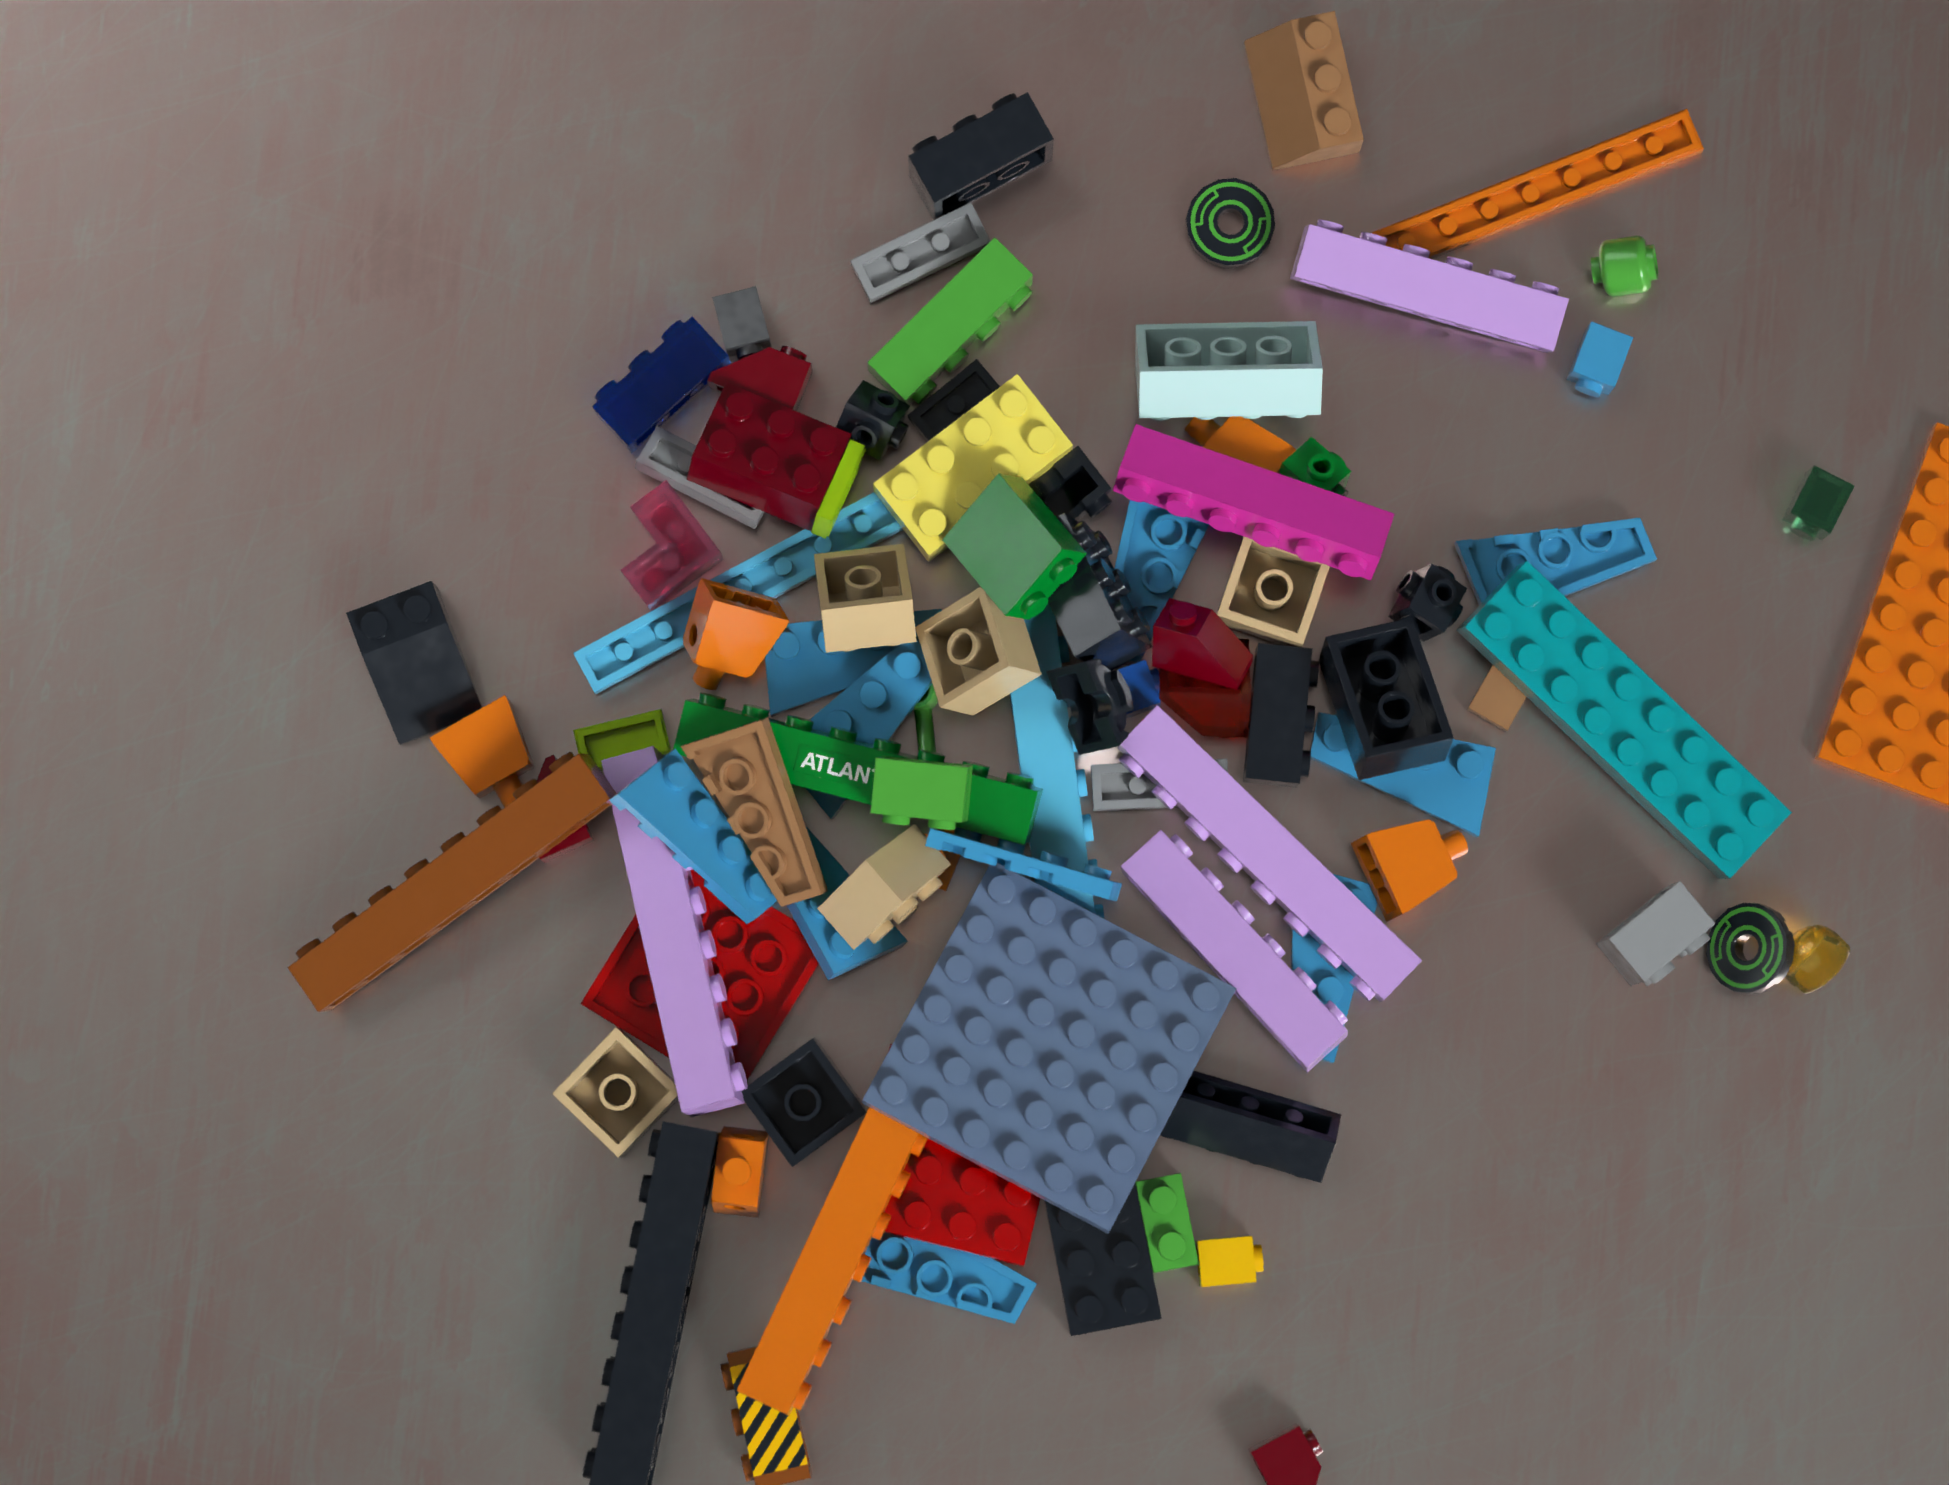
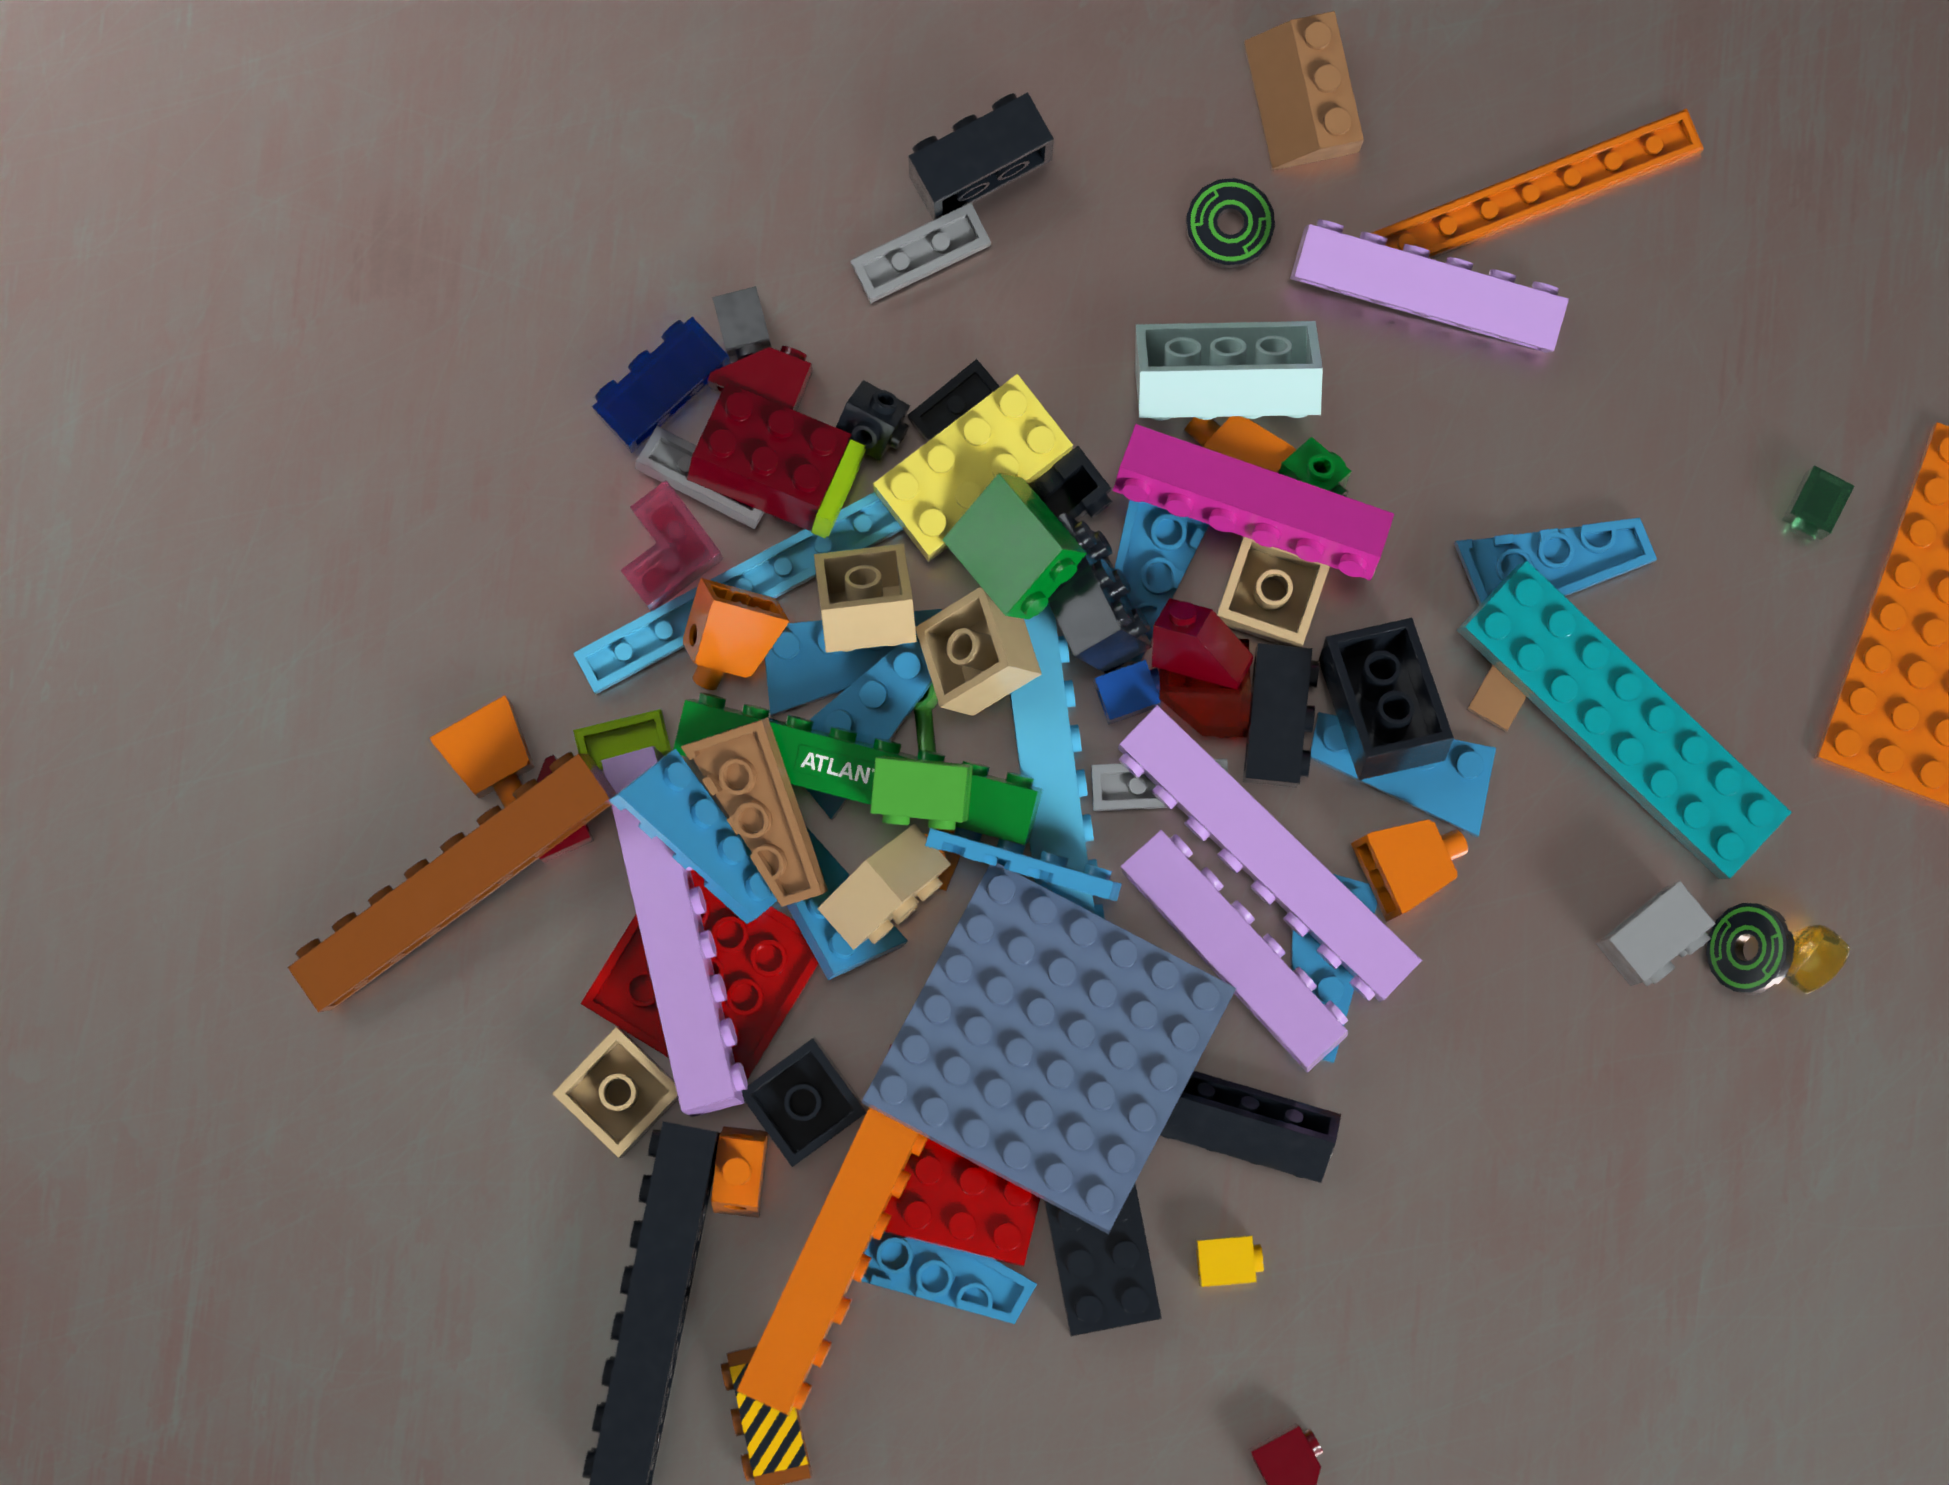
(415, 661): black slope -> none
(951, 323): bright green brick -> none
(1097, 704): black cylinder -> none
(1166, 1222): bright green brick -> none
(1430, 599): black brick -> none
(1599, 360): dark azure brick -> none
(1625, 266): bright green head -> none

